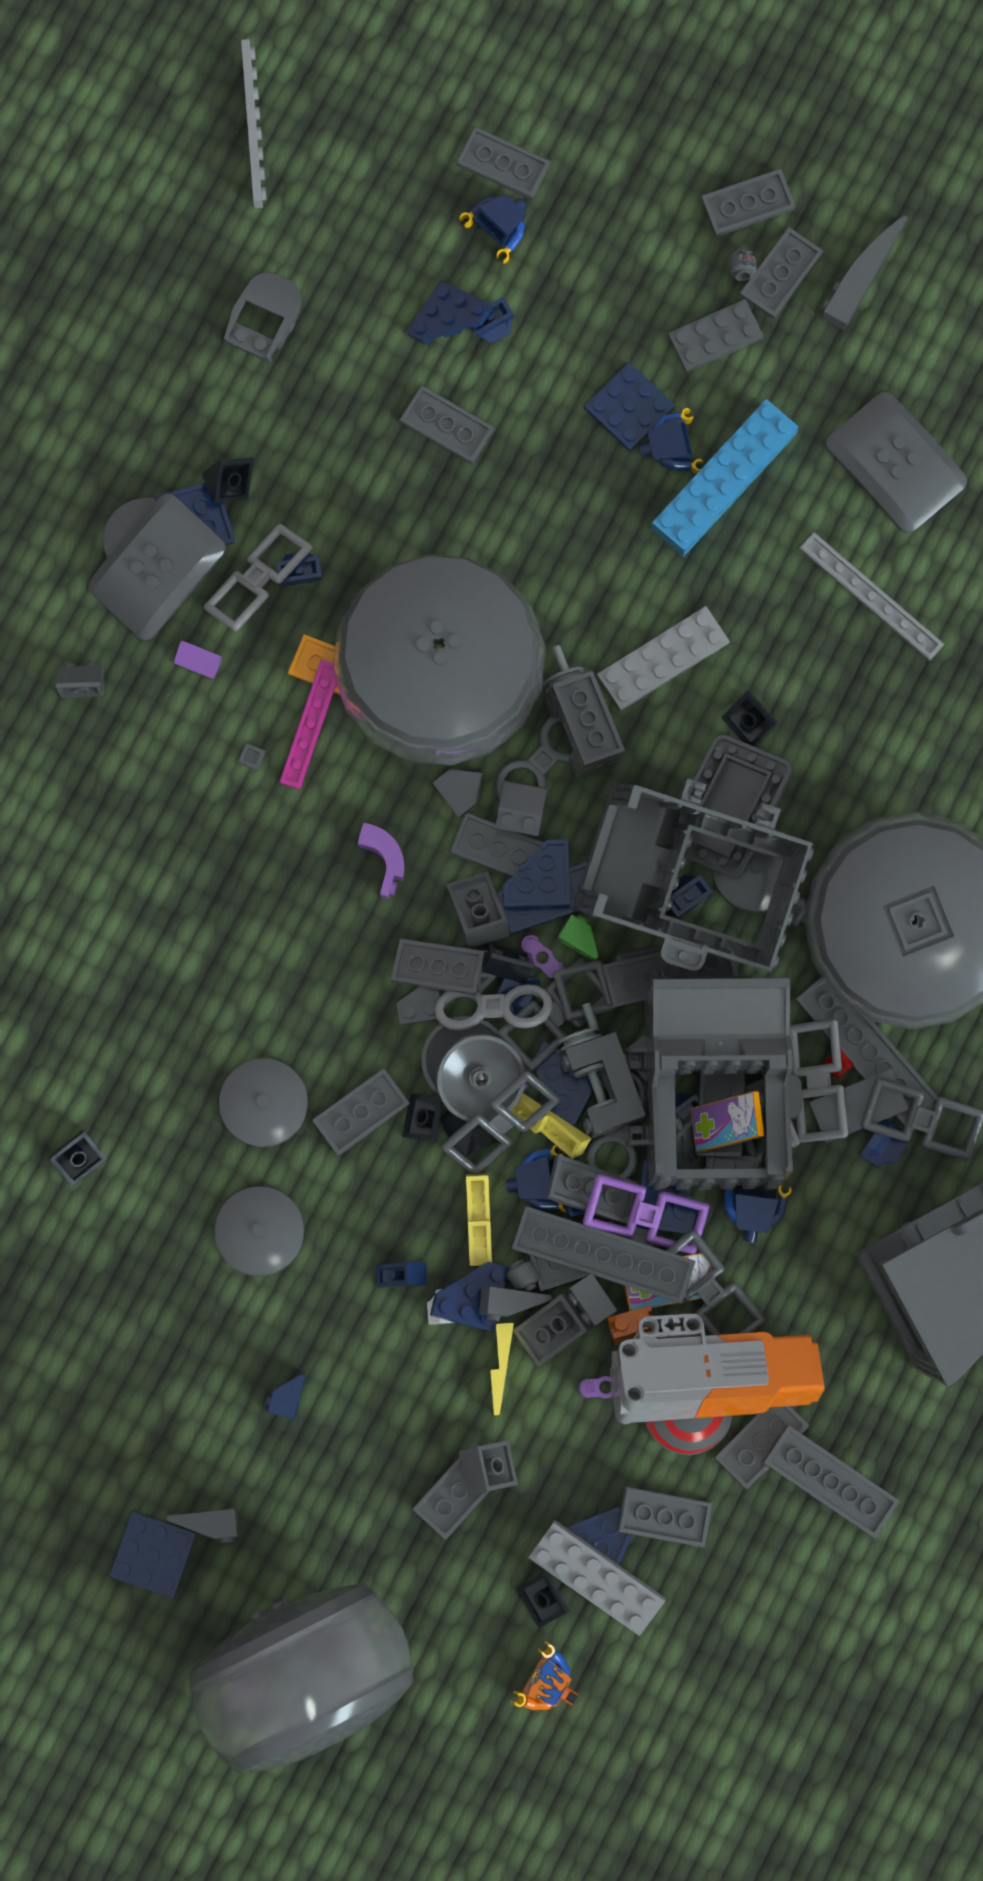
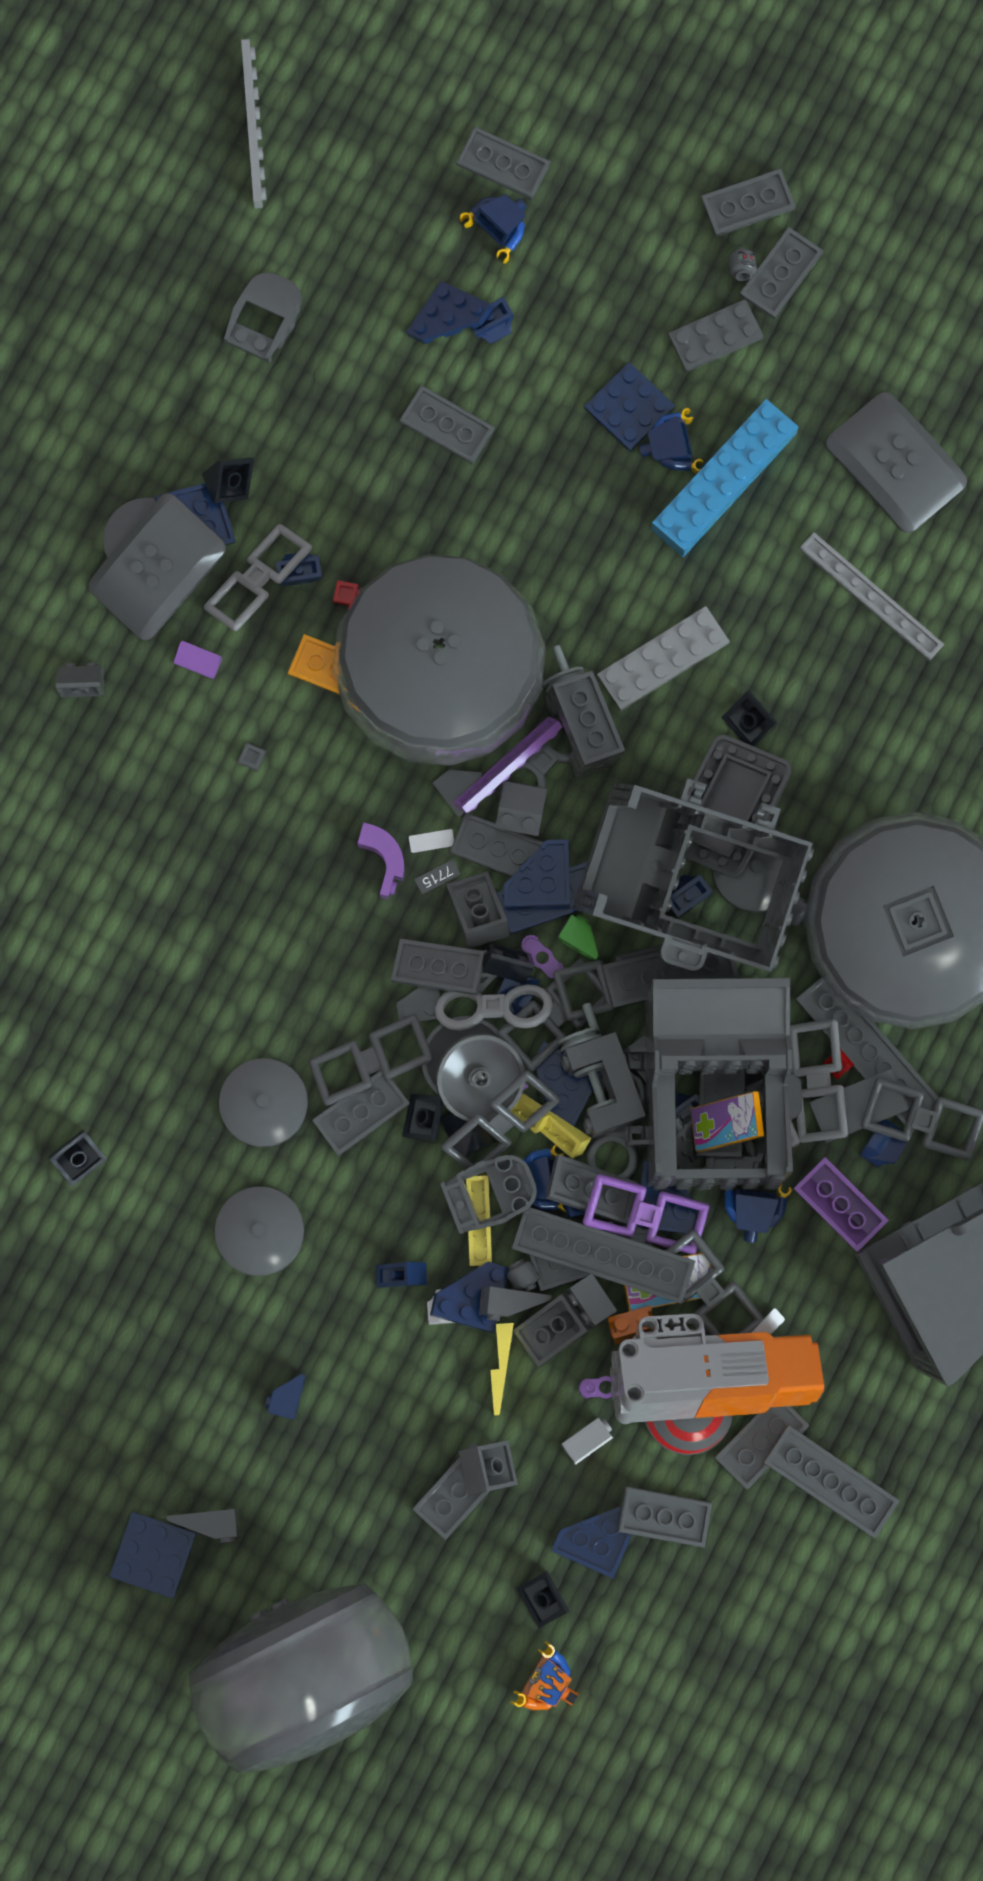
(309, 726): dark pink tile -> none
(345, 592): none -> red tile
(370, 1060): none -> dark grey bar
(431, 840): none -> white sticker
(437, 876): none -> dark grey sticker
(510, 762): none -> medium lavender plate
(511, 1184): none -> dark grey slope
(587, 1440): none -> light grey piece
(597, 1578): light grey plate -> none
(770, 1323): none -> white sticker
(841, 1204): none -> medium lavender slope
(860, 276): dark grey slope -> none

